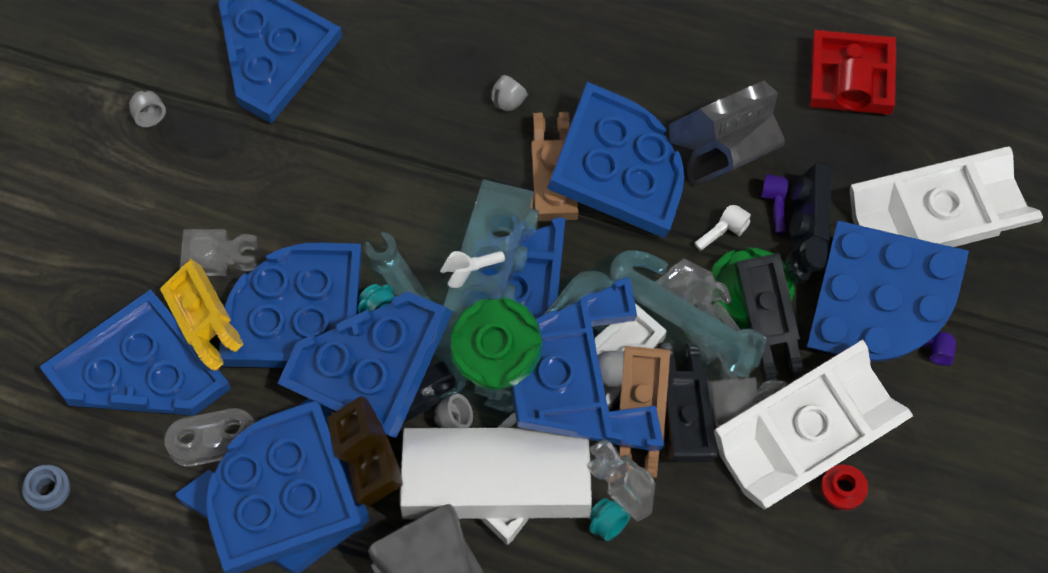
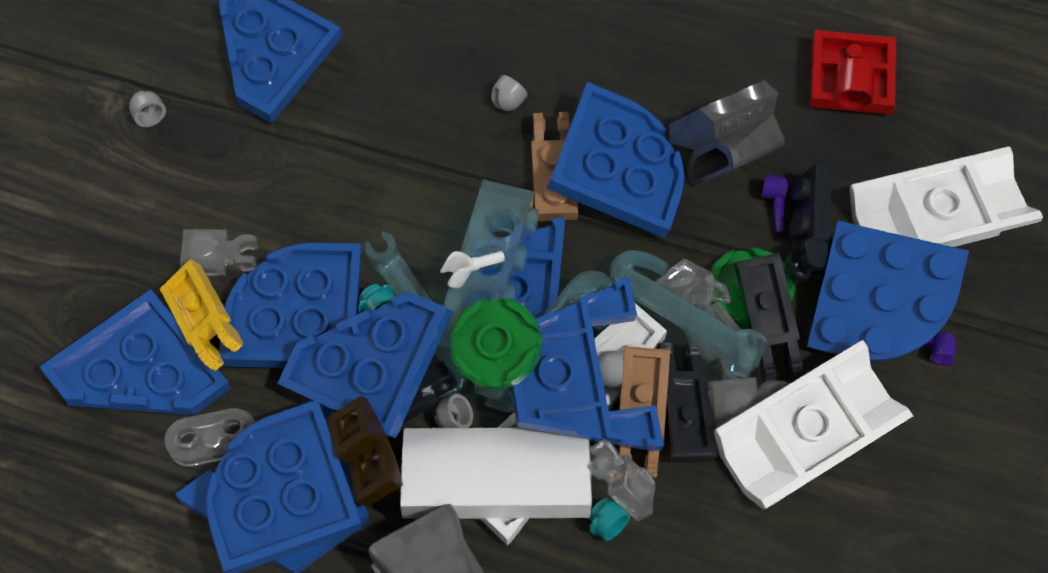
(37, 479): sand blue plate -> none
(733, 218): white hand -> none
(844, 499): red plate -> none

